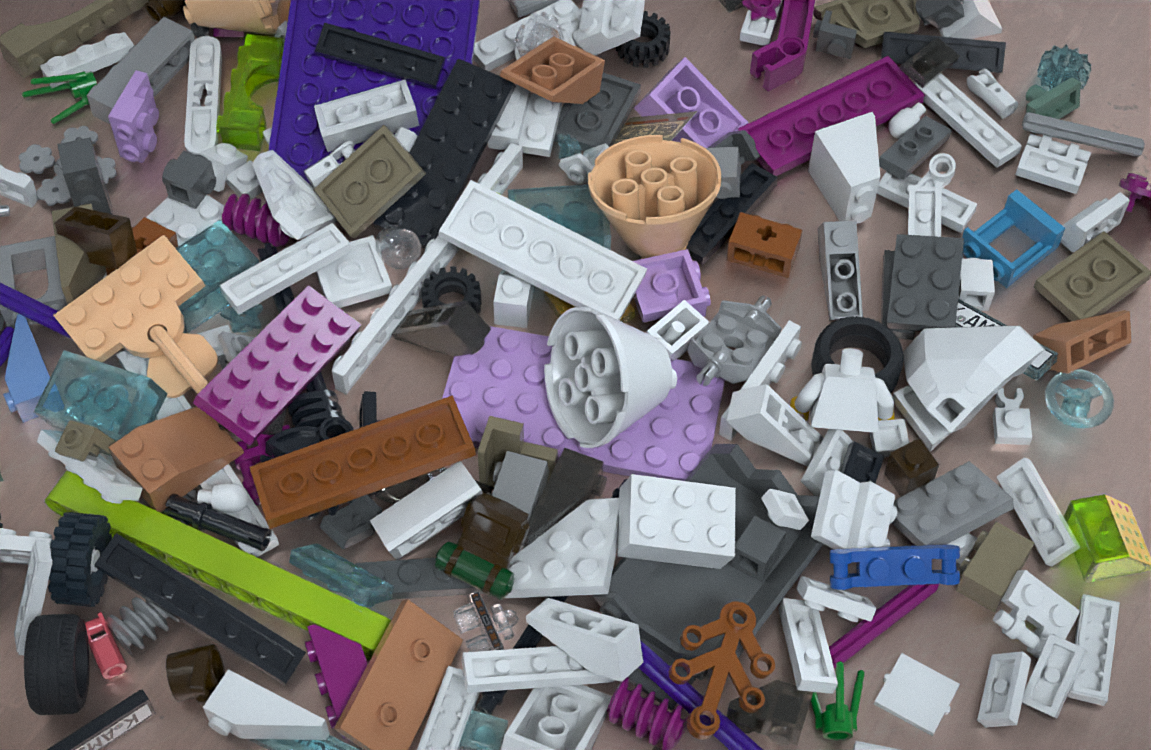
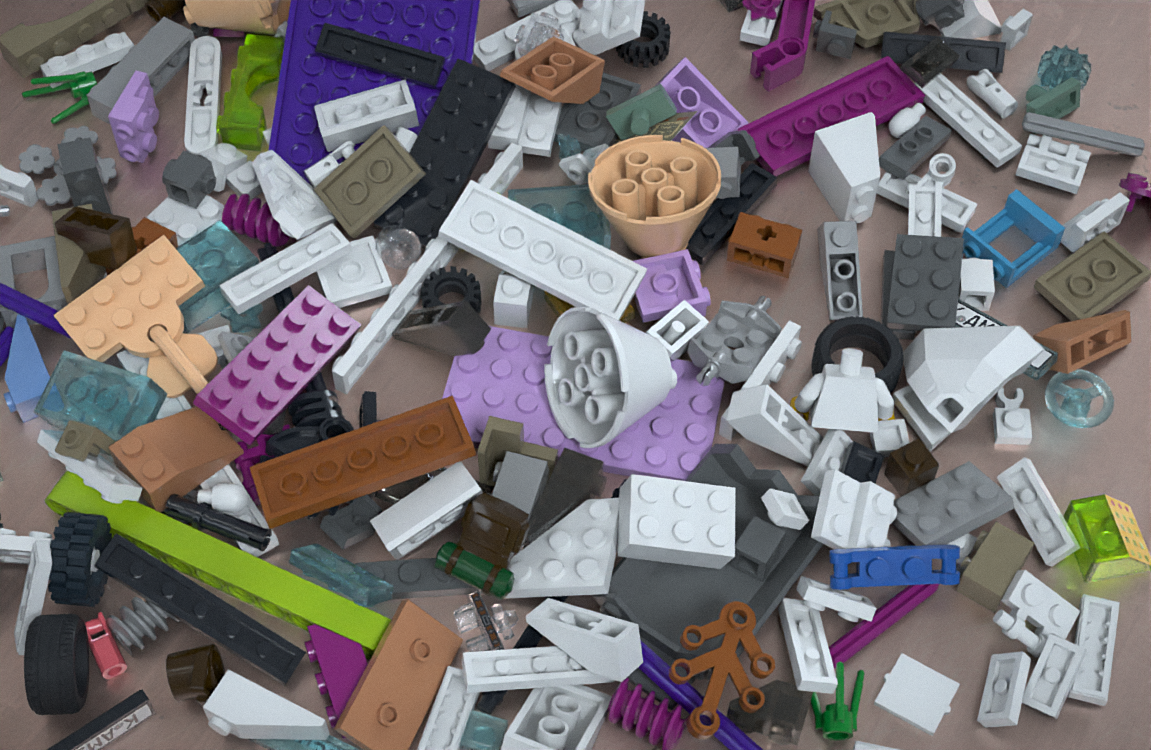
(641, 112): none -> sand green tile
(1015, 28): none -> white plate

